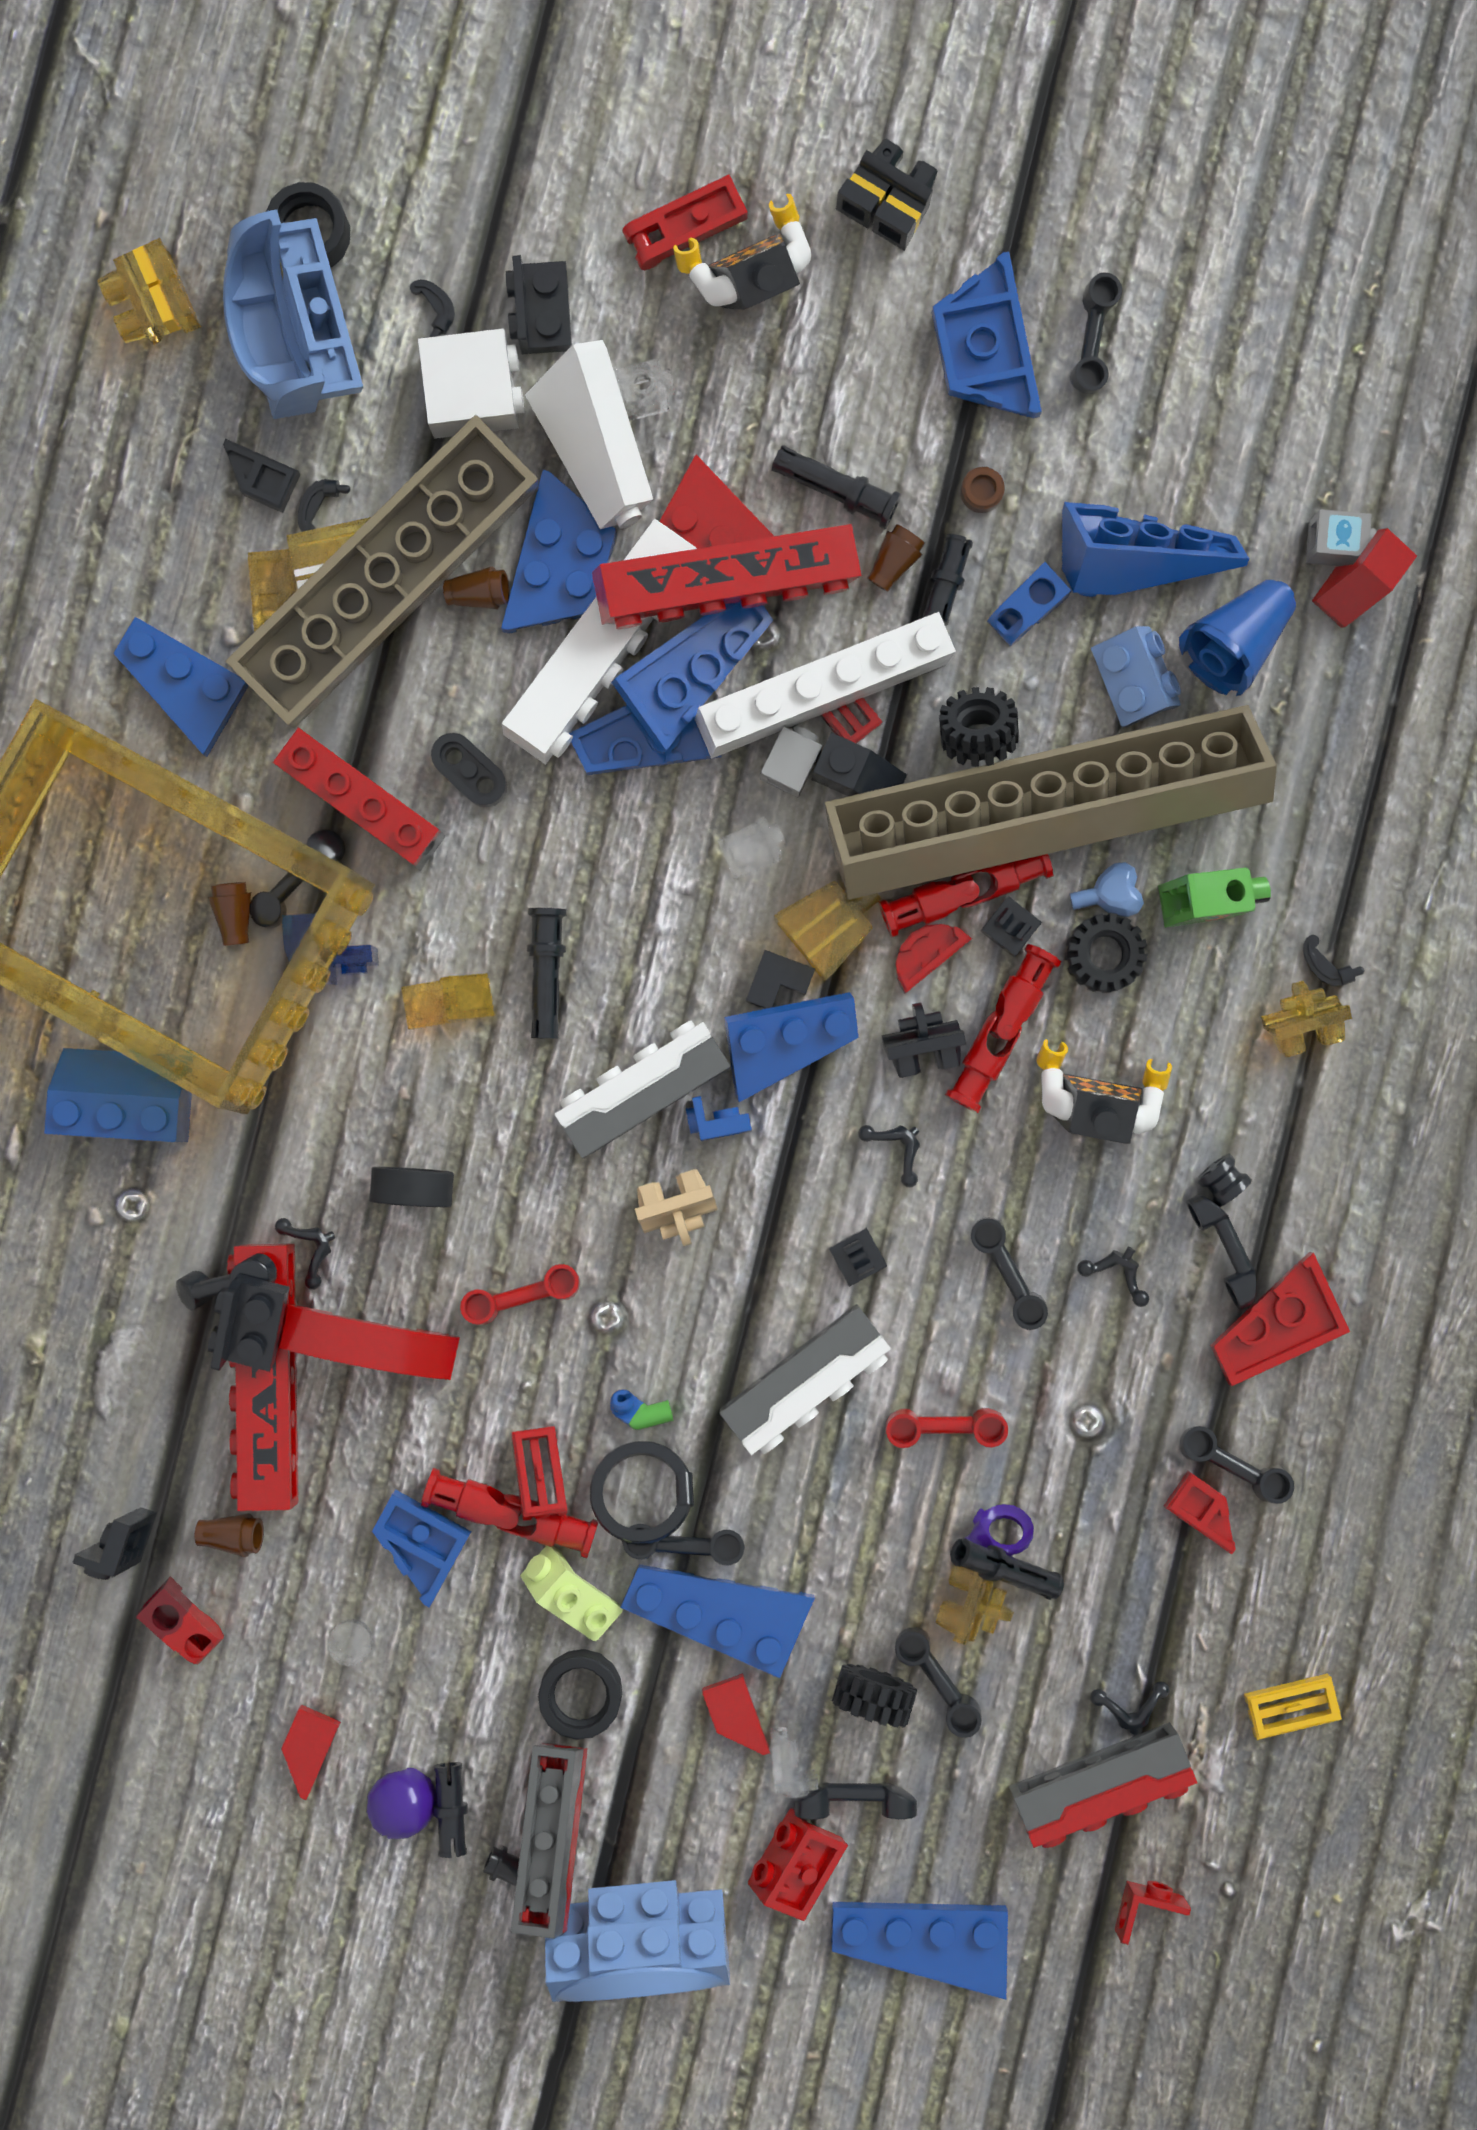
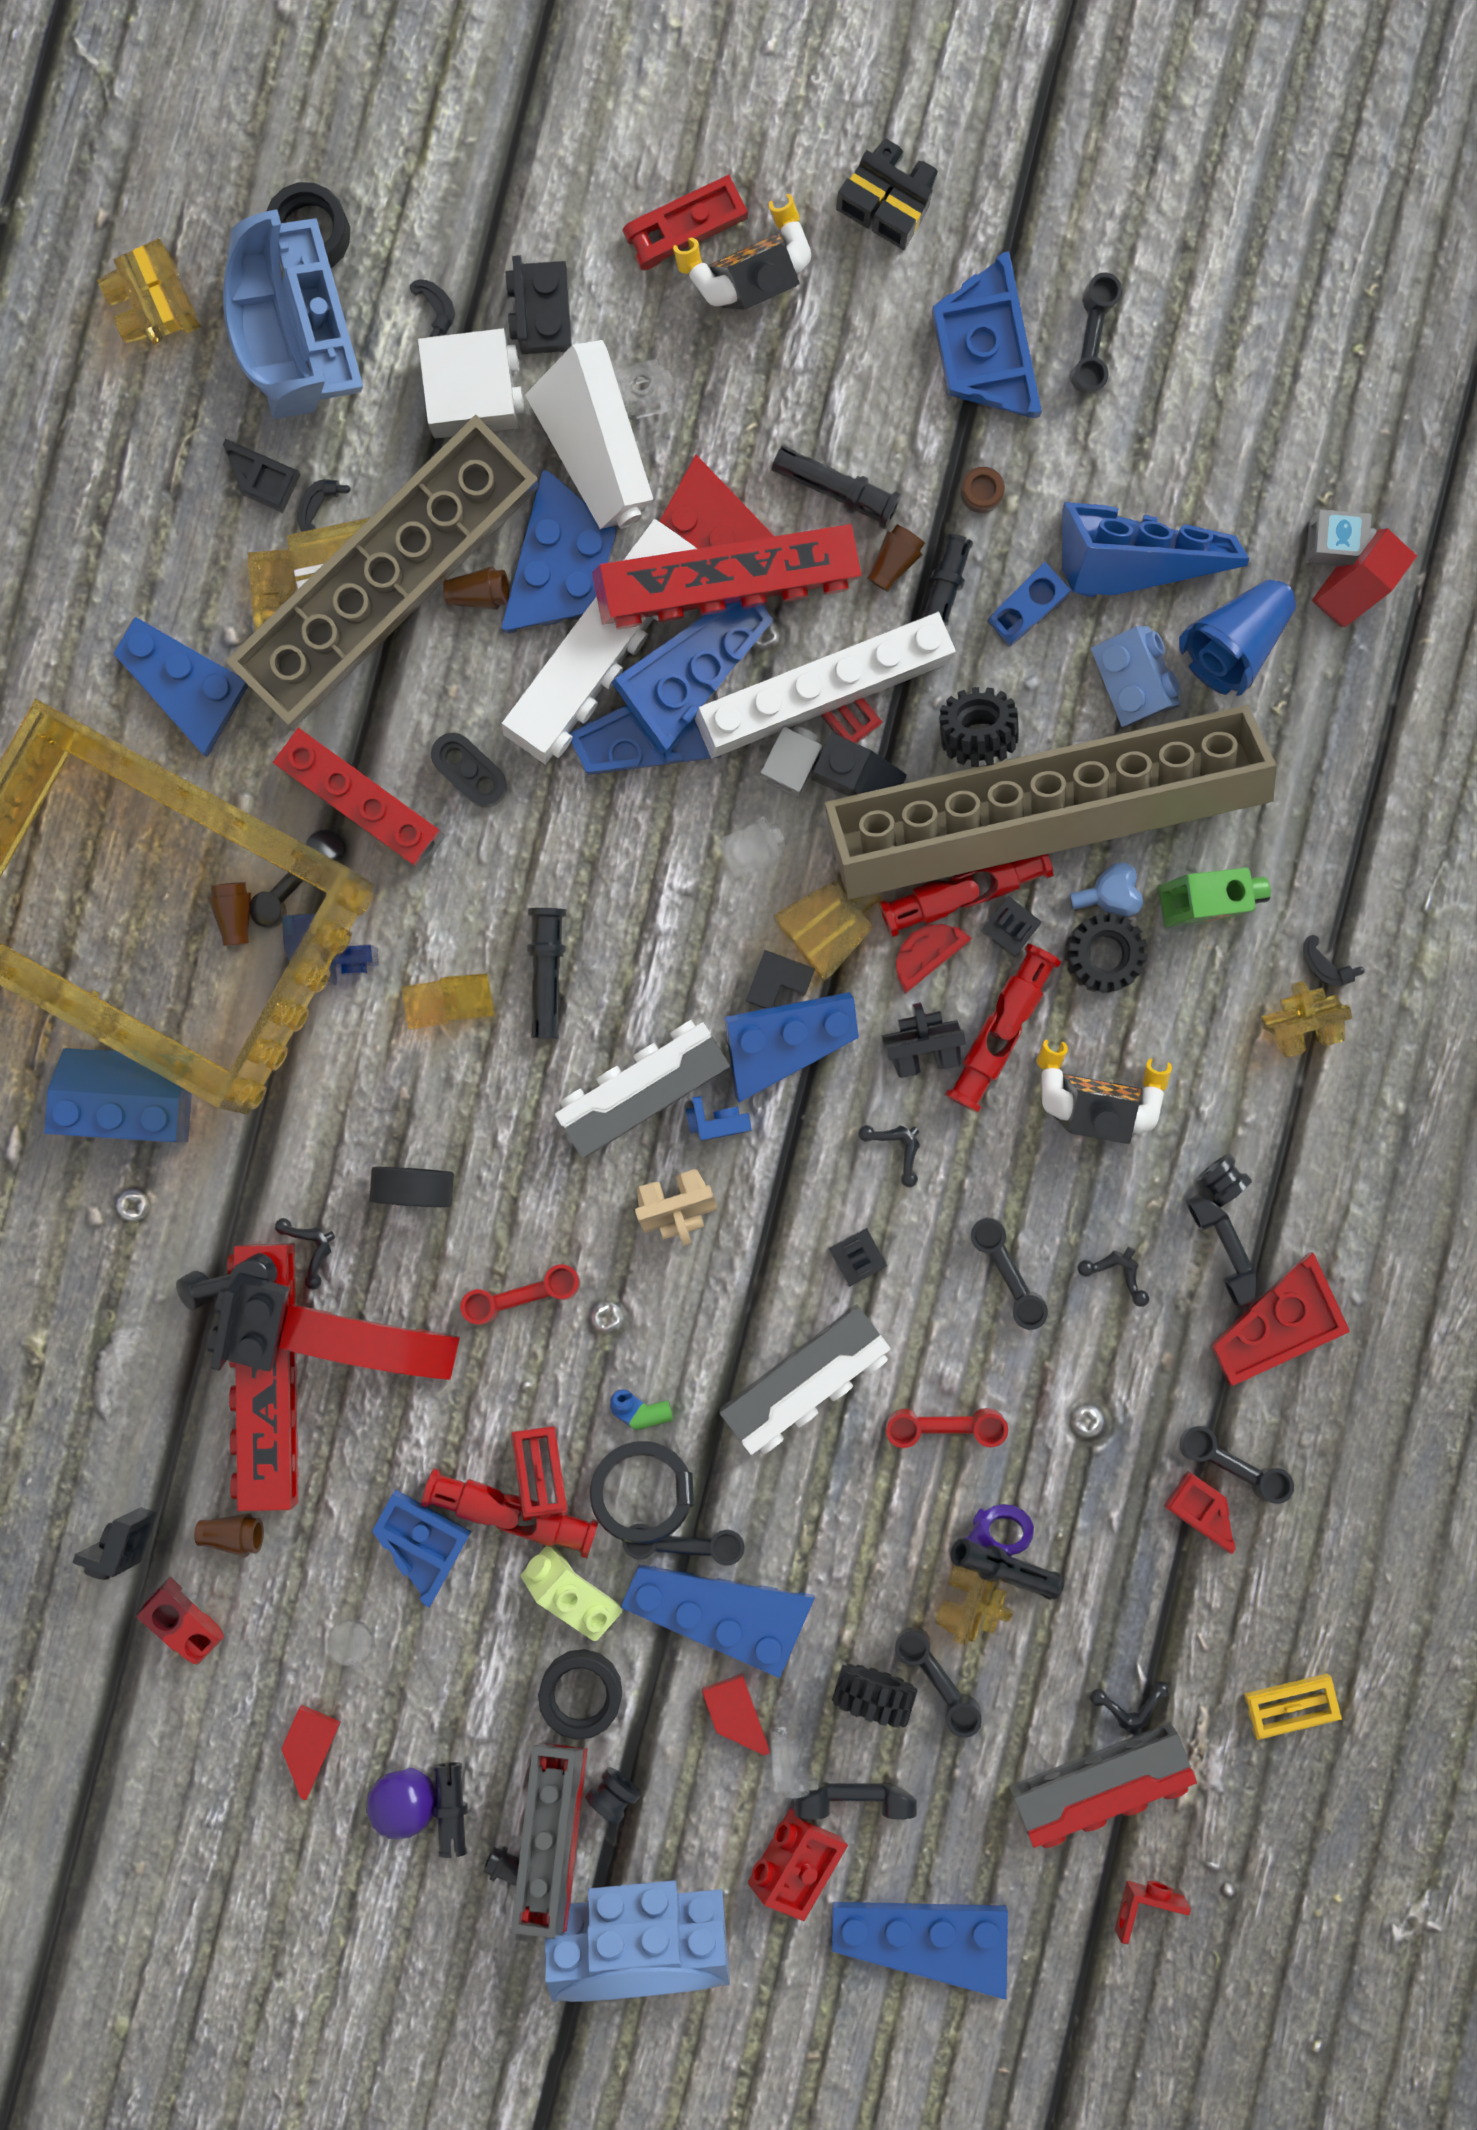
(613, 1795): none -> black wheel

